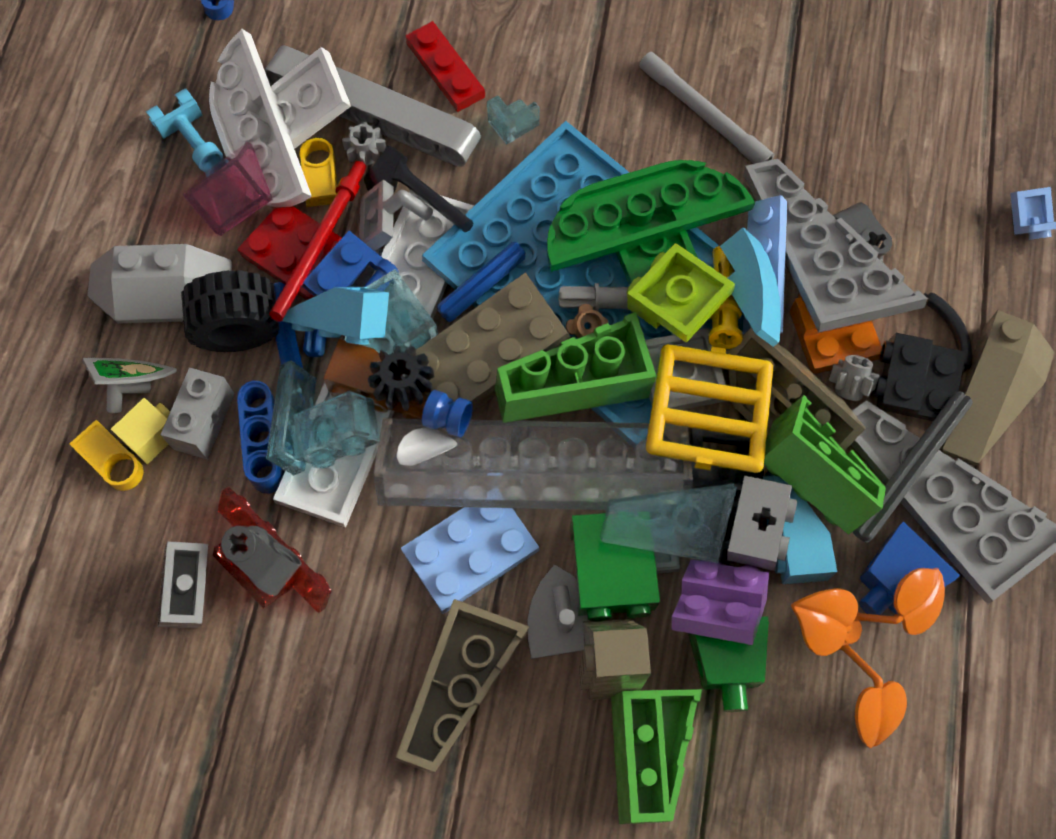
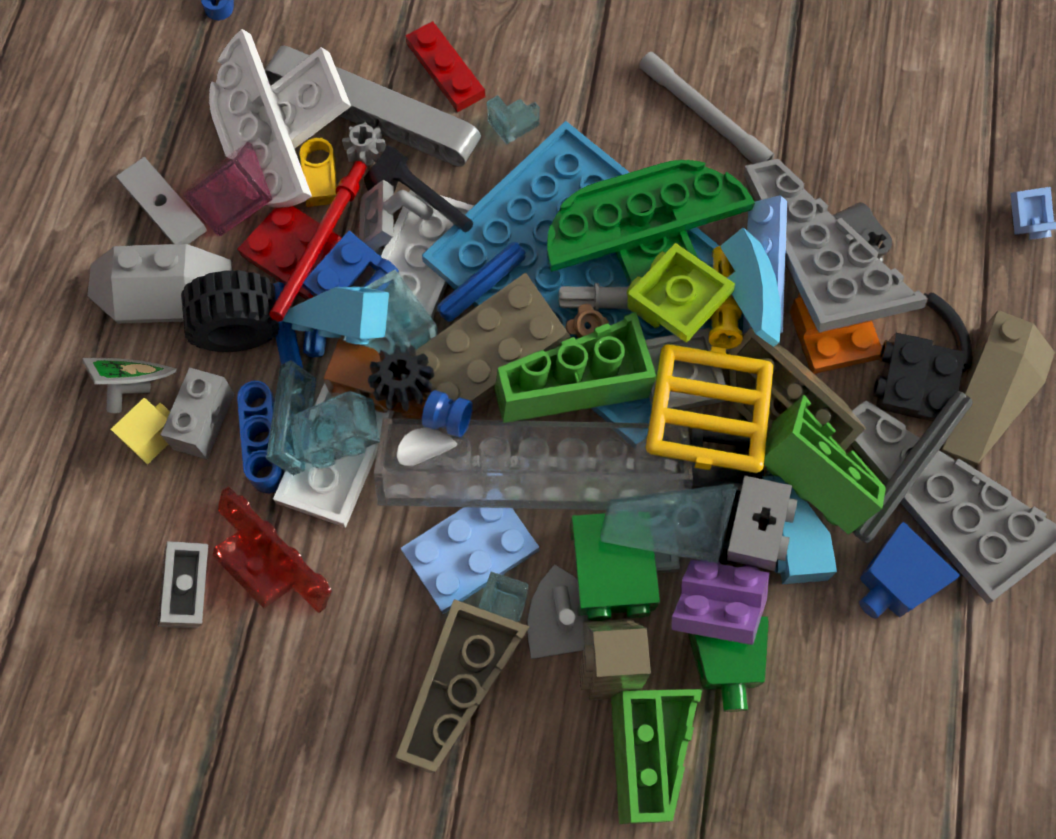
(103, 452): yellow piece -> none
(161, 203): none -> light grey tile
(205, 153): medium azure bar -> none
(265, 561): dark grey piece -> none
(504, 596): none -> clear light blue panel
(832, 622): orange plant -> none
(854, 377): light grey gear -> none

